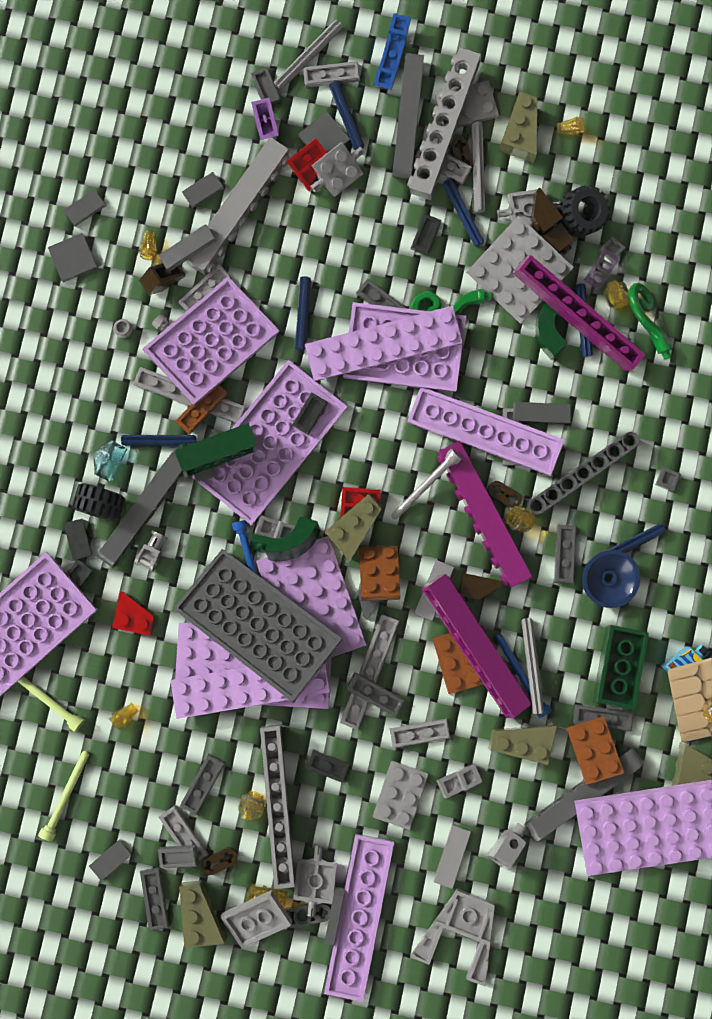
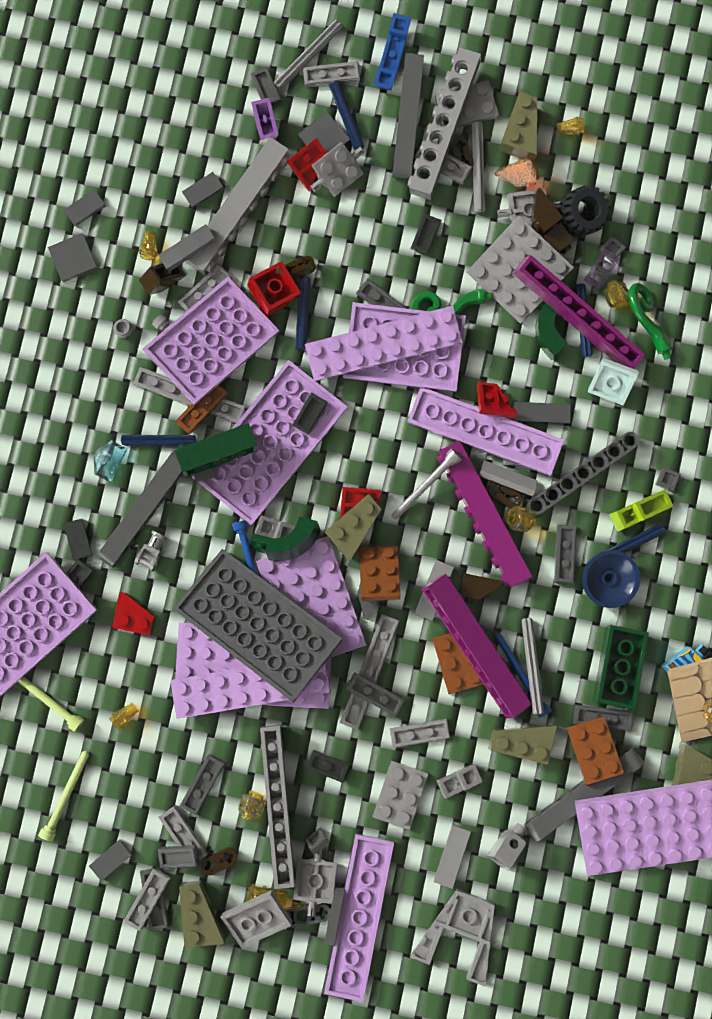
(98, 502): black tyre -> none
(147, 899): none -> light grey tile
(273, 288): none -> red slope
(301, 267): none -> dark brown beam
(317, 841): none -> dark grey tile
(463, 212): dark blue axle -> none
(493, 401): none -> red wing
(508, 478): none -> light grey tile
(519, 173): none -> clear orange slope
(613, 381): none -> light aqua plate
(641, 510): none -> lime slope

